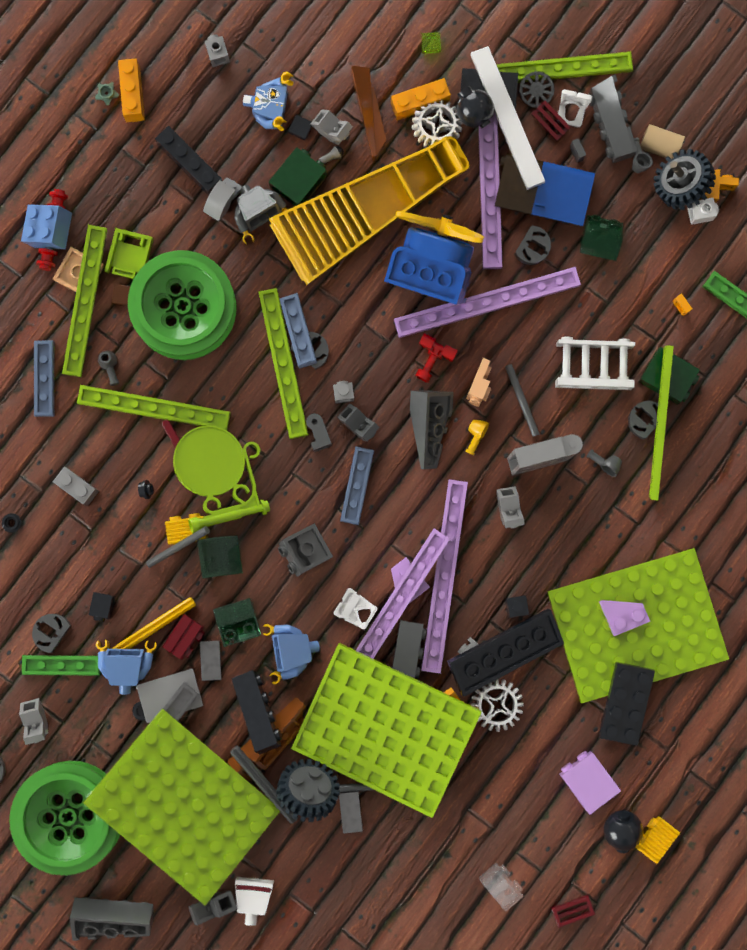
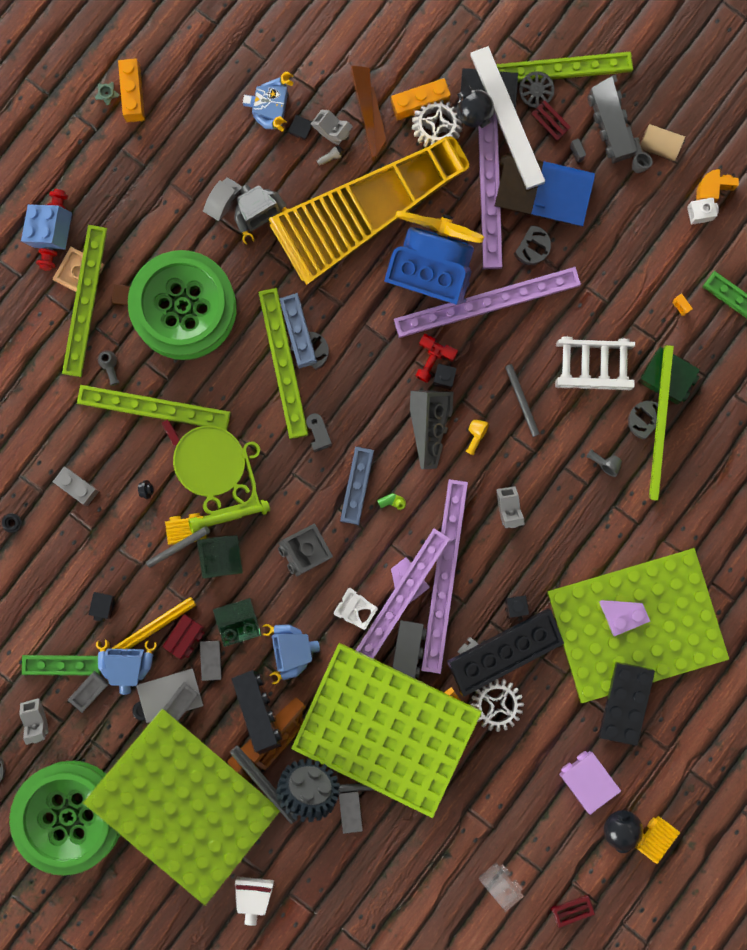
(44, 378): sand blue tile -> none
(51, 620): dark grey piece -> none
(88, 691): none -> flat silver tile
(110, 918): dark grey wedge -> none
(125, 257): lime container -> none
(187, 159): black brick -> none
(217, 56): light grey brick -> none
(218, 906): dark grey brick -> none
(298, 177): dark green brick -> none
(343, 392): light grey brick -> none
(358, 422): dark grey brick -> none
(393, 500): none -> arm
(431, 42): clear neon green tile -> none
(444, 376): none -> black brick
(479, 388): light nougat plate -> none
(544, 454): light grey piece -> none
(571, 97): white piece -> none
(601, 237): clear green slope -> none
(684, 179): wheel -> none

